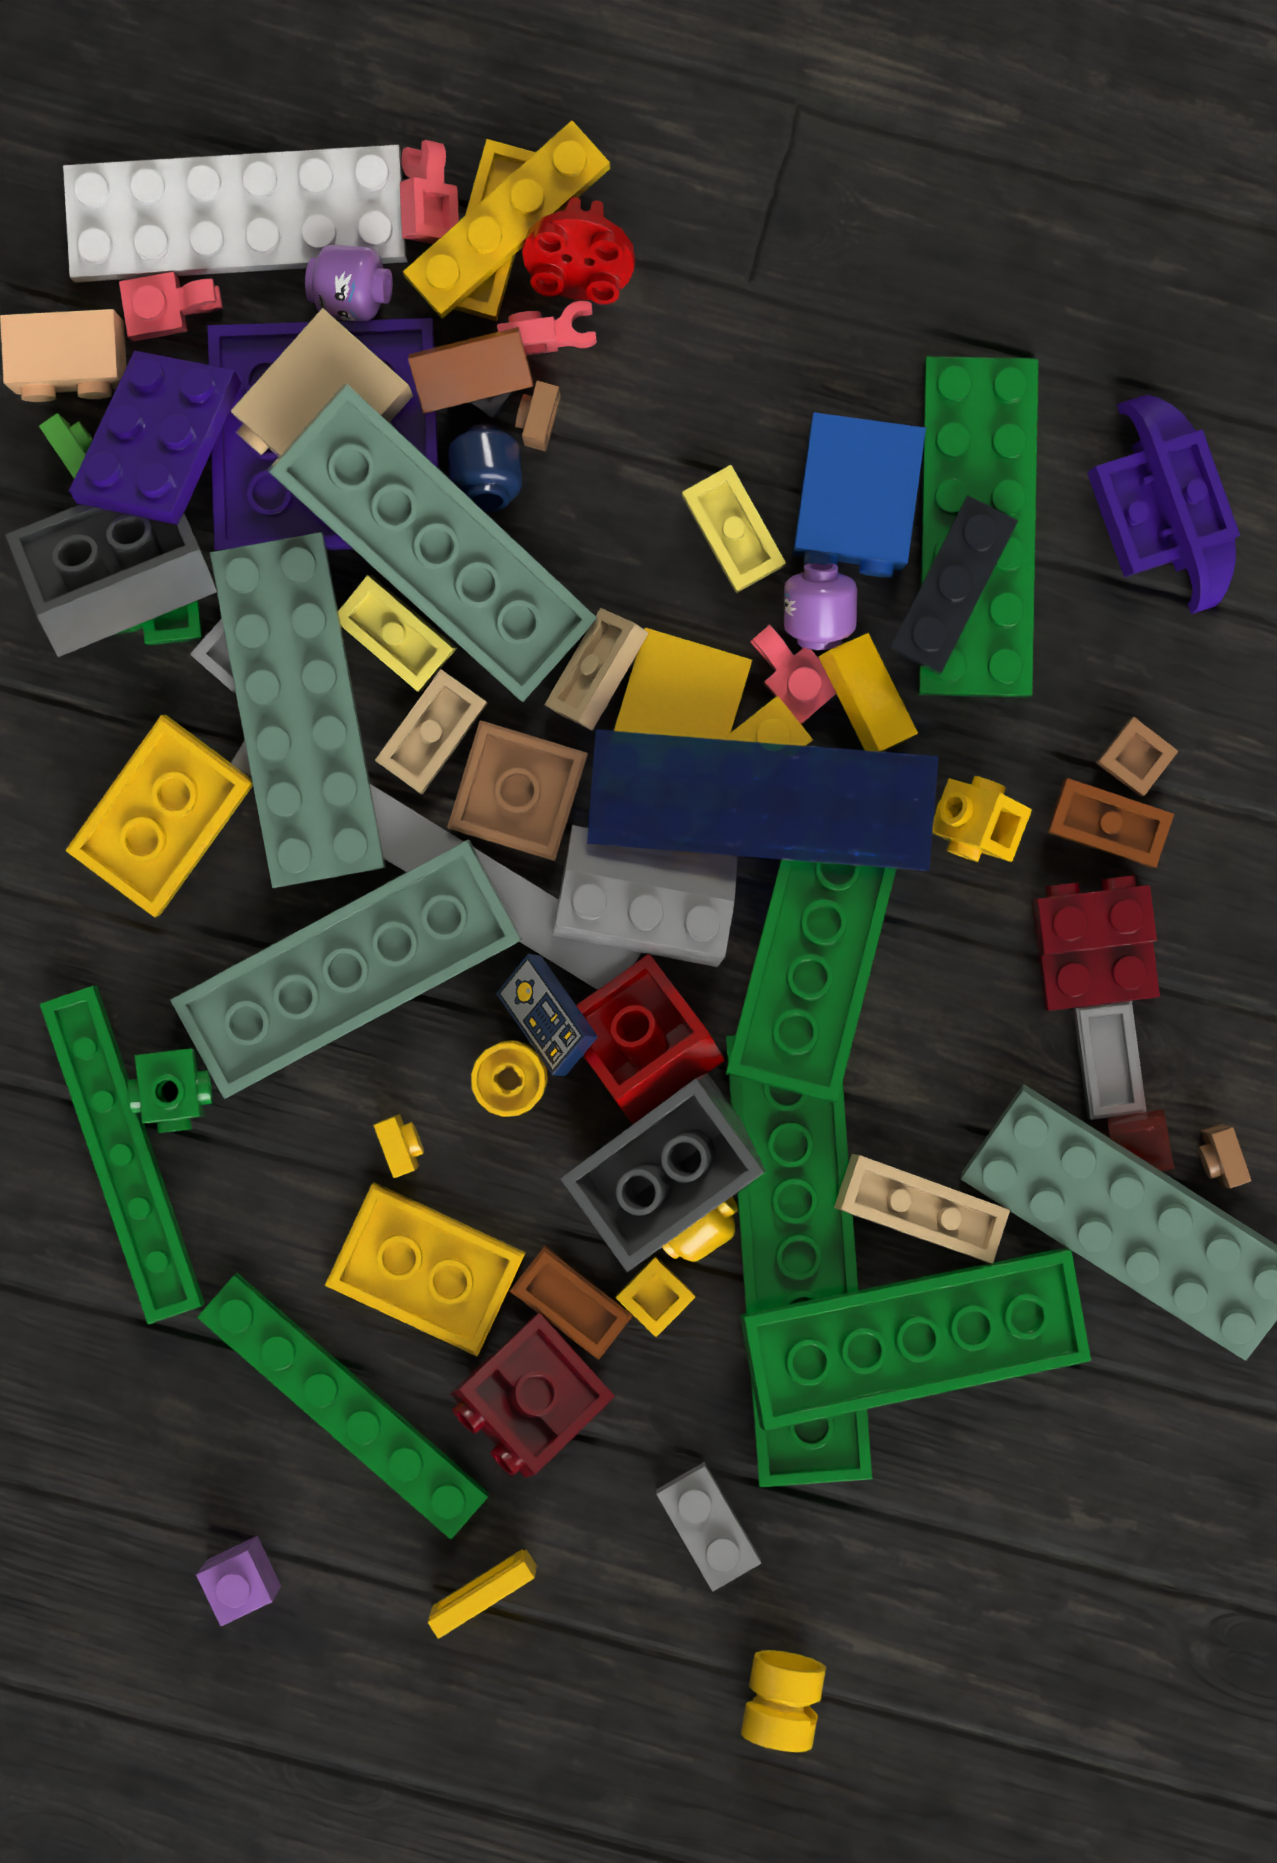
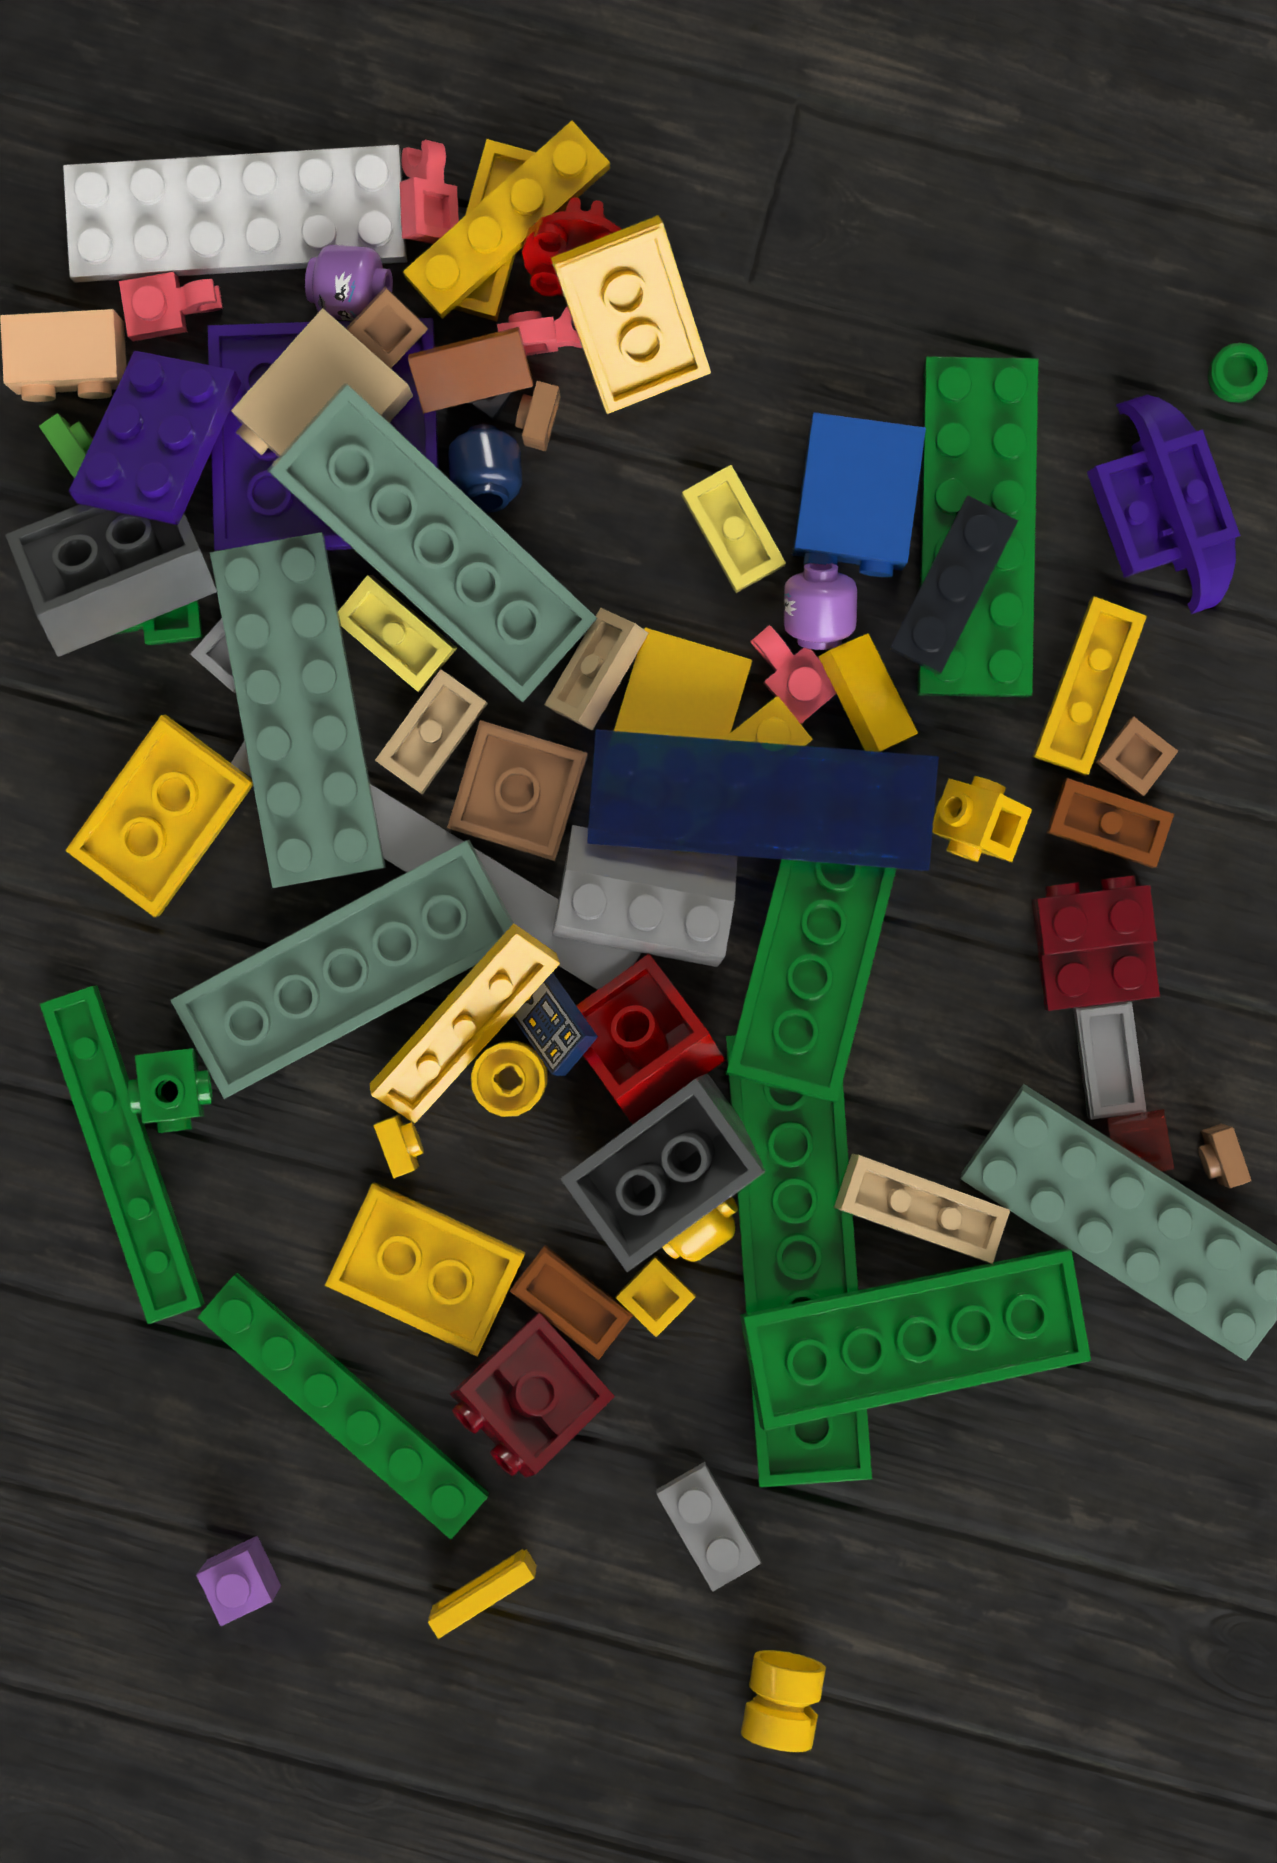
(387, 327): none -> medium nougat plate
(464, 1023): none -> yellow plate
(631, 314): none -> yellow tile
(1089, 686): none -> yellow plate
(1237, 372): none -> green tile

